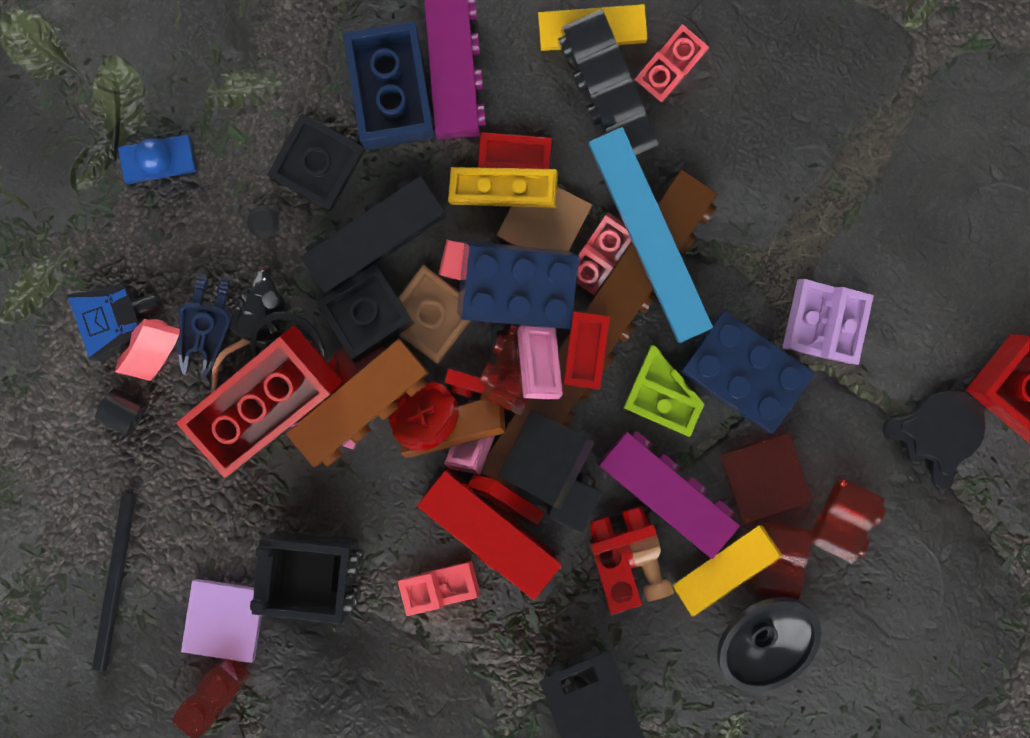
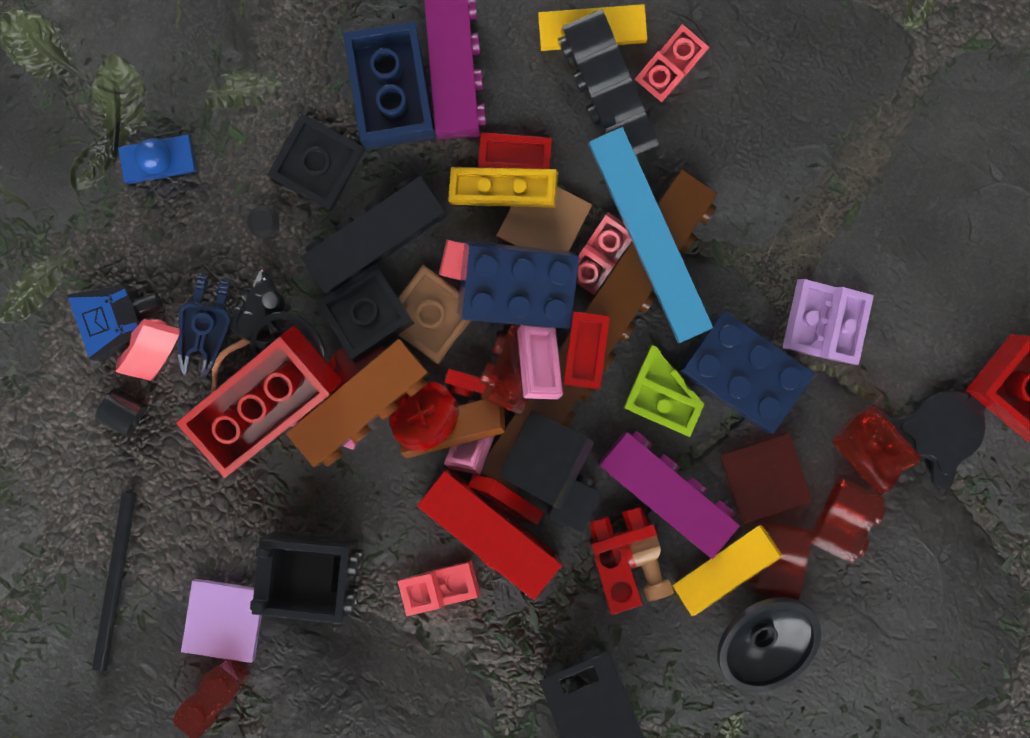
(875, 449): none -> clear red bracket

